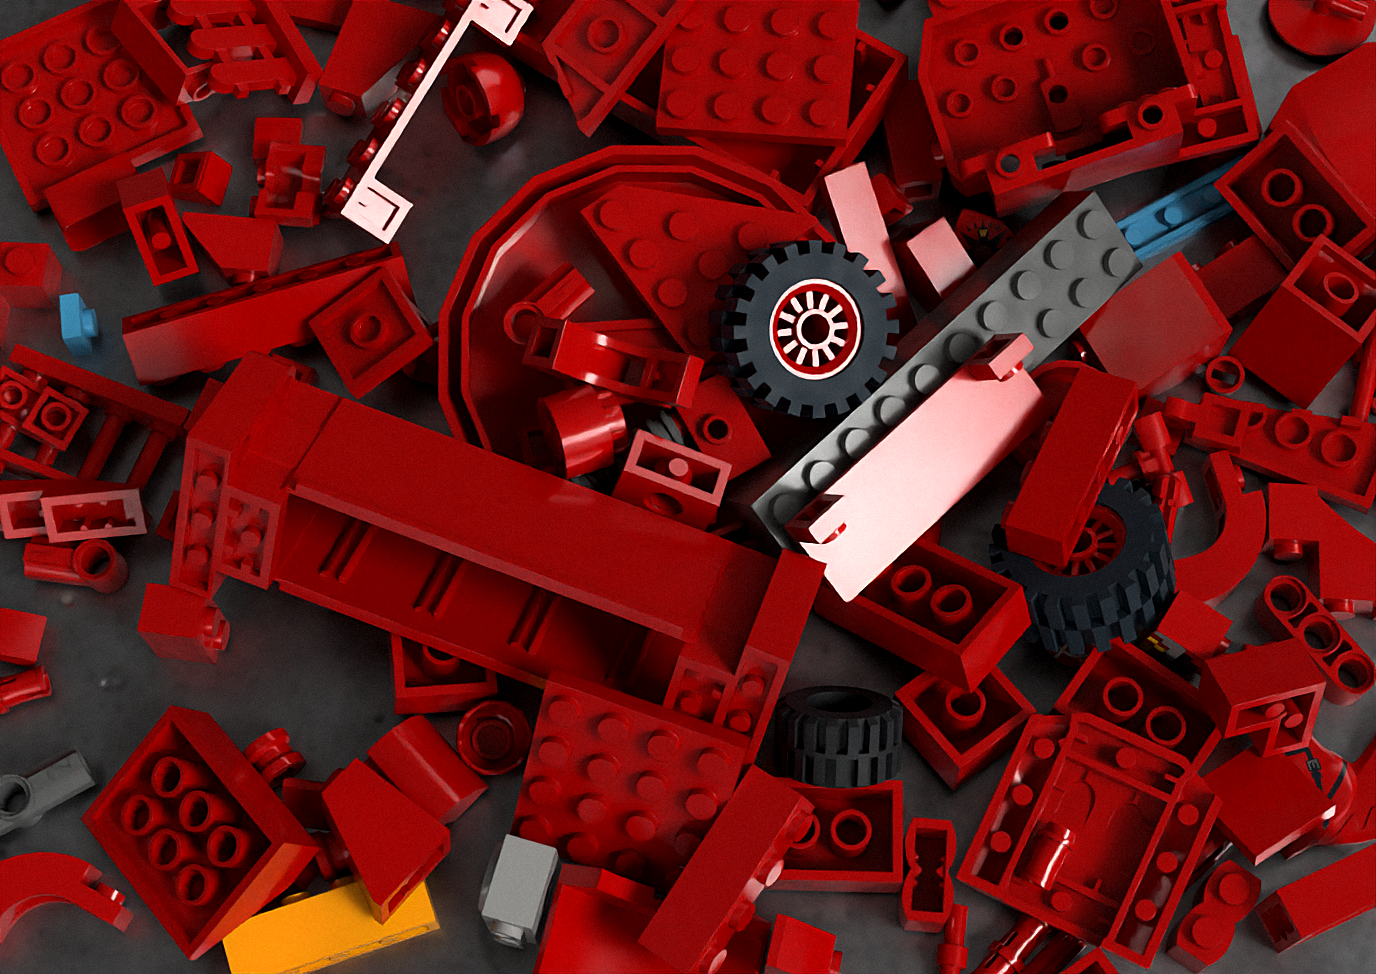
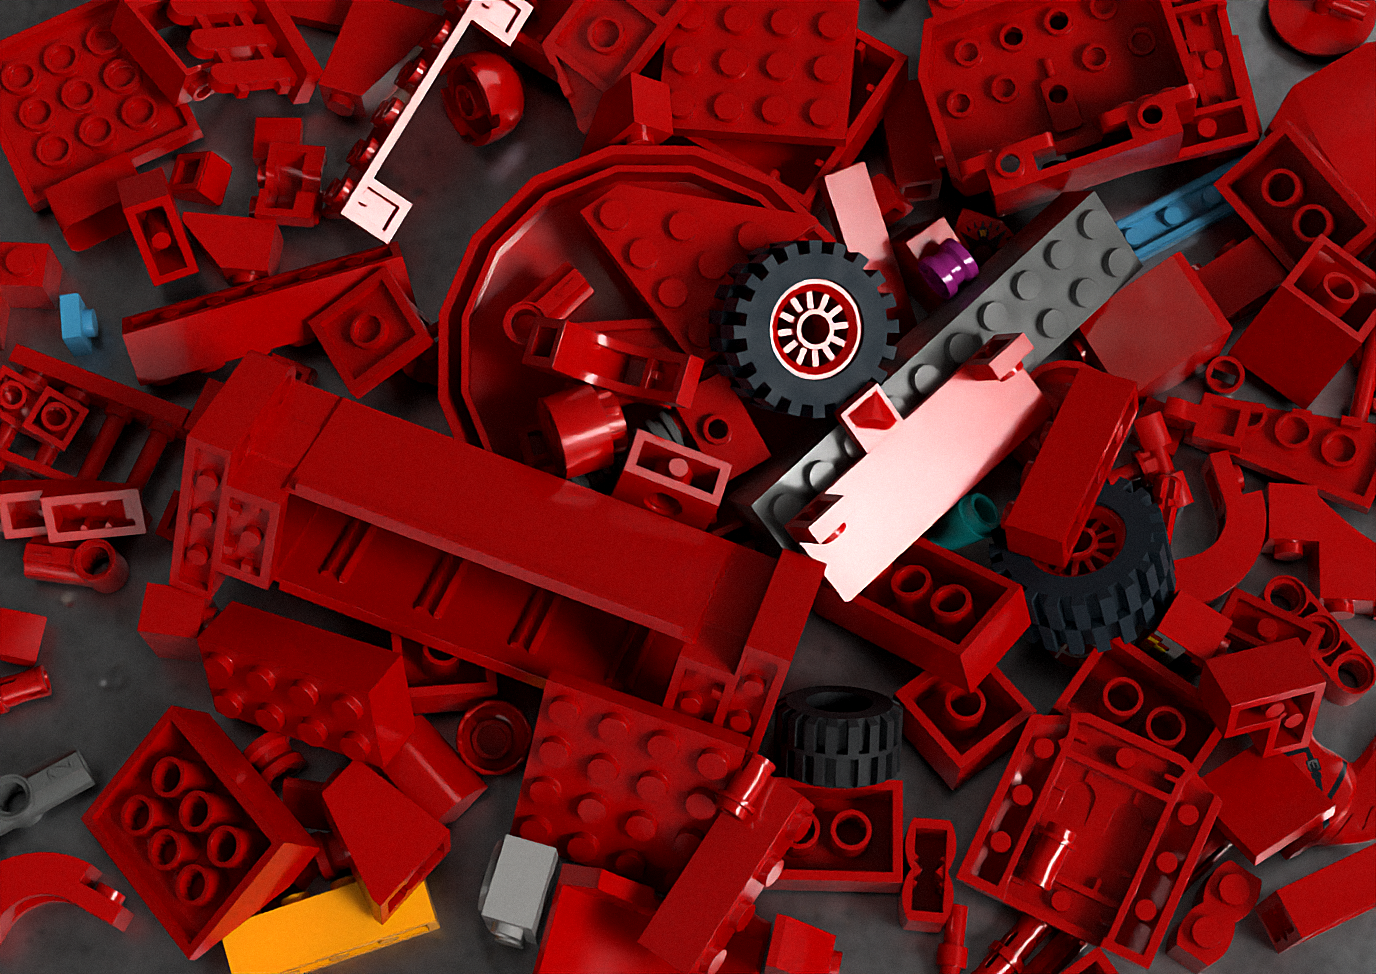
(307, 683): none -> red piece
(631, 114): none -> red slope
(745, 786): none -> red pin
(868, 417): none -> red tile
(948, 268): none -> magenta wheel
(966, 523): none -> teal cone
(1261, 622): none -> red slope

